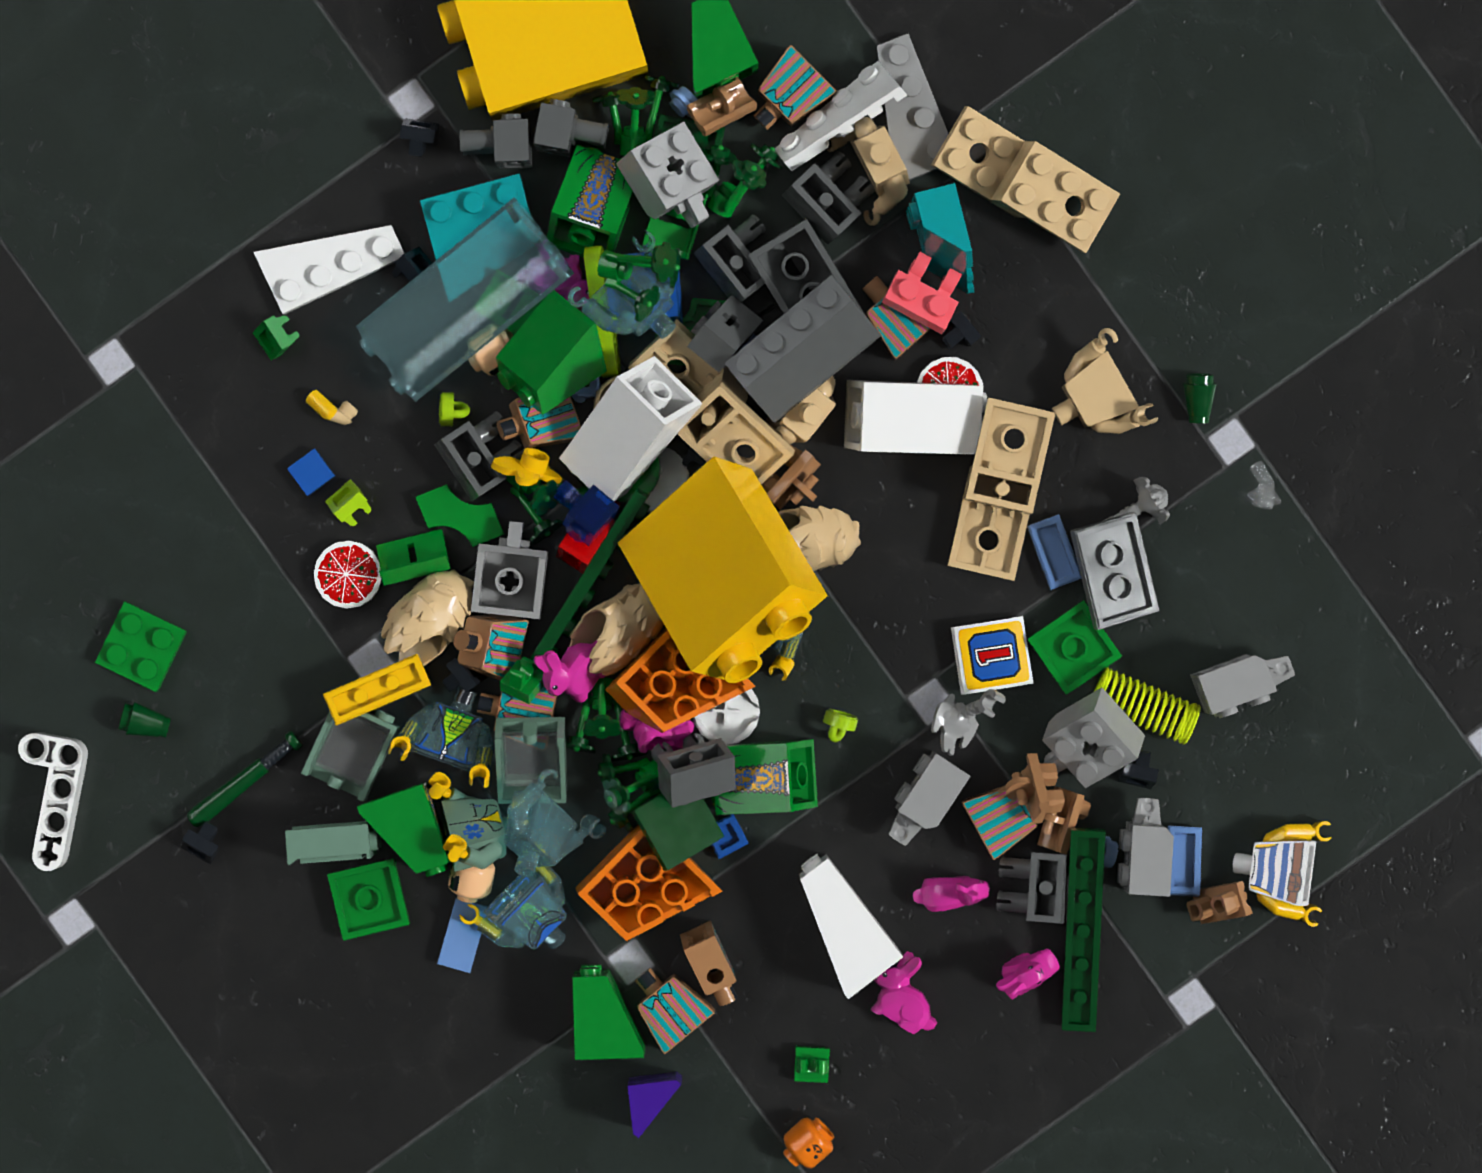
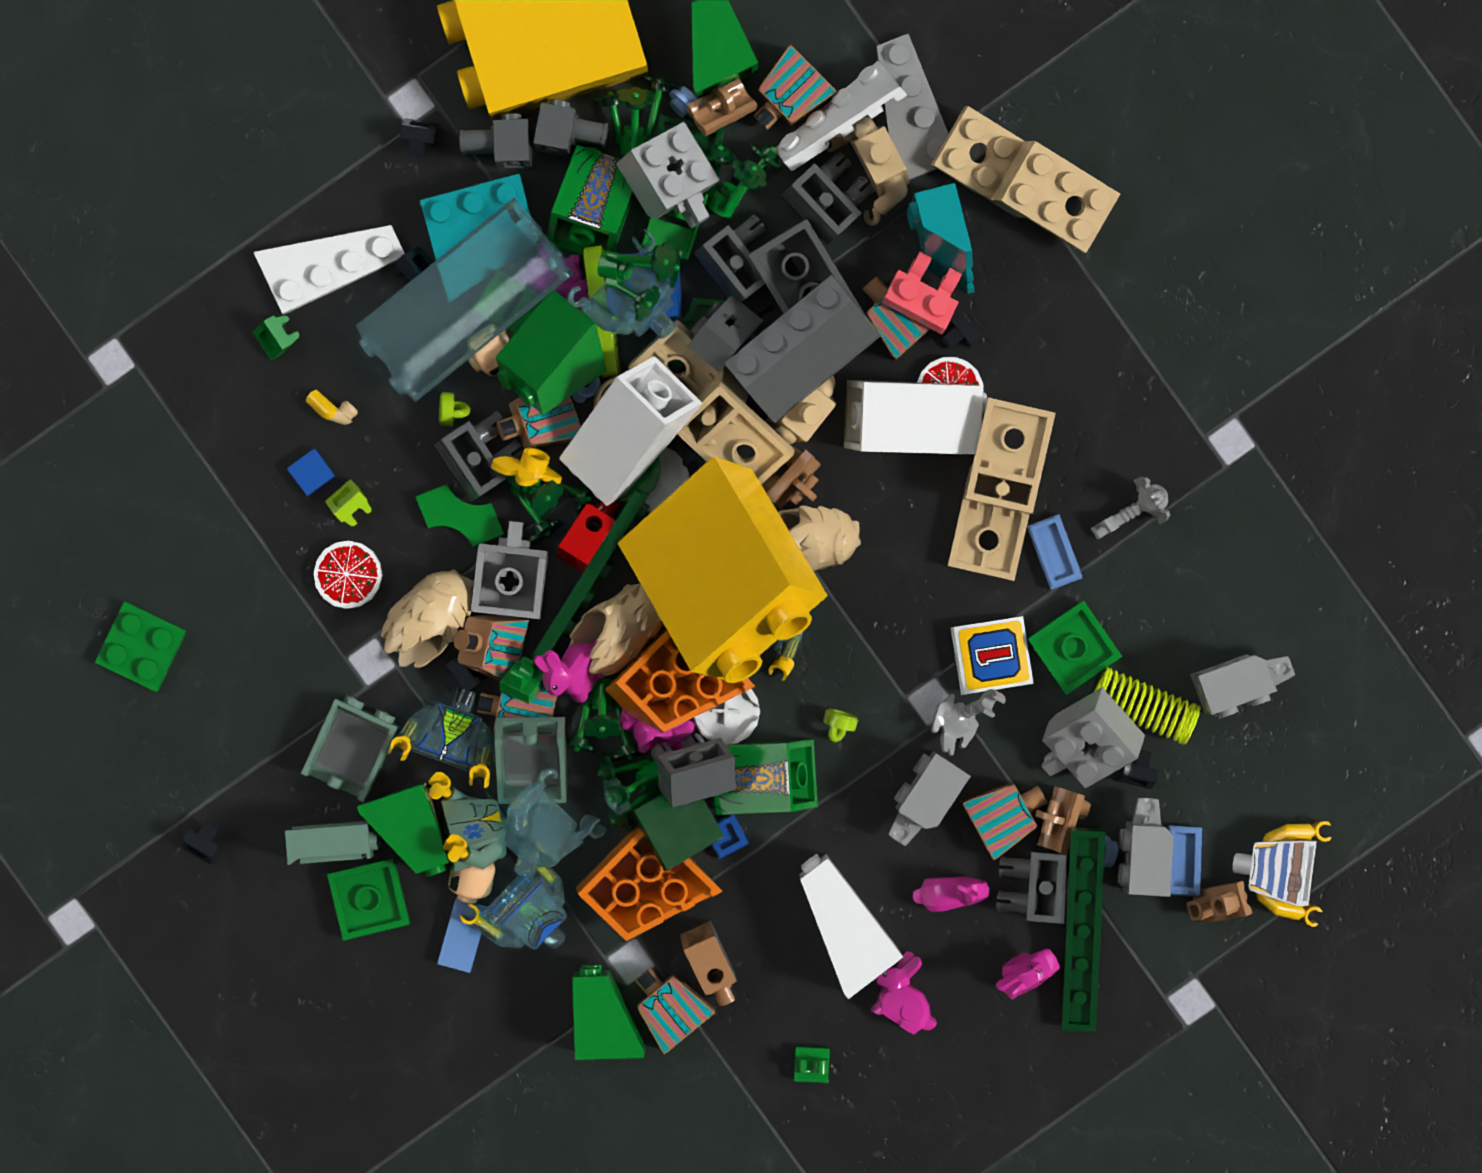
(52, 801): white beam -> none
(143, 721): dark green cone -> none
(229, 791): dark green piece -> none
(377, 689): yellow tile -> none
(396, 561): green piece -> none
(587, 513): clear blue brick -> none
(648, 1096): dark purple slope -> none
(808, 1142): orange head -> none
(1030, 788): medium nougat hips -> none
(1099, 392): tan torso -> none
(1114, 570): tile -> none
(1199, 396): dark green cone -> none
(1264, 495): clear plate -> none

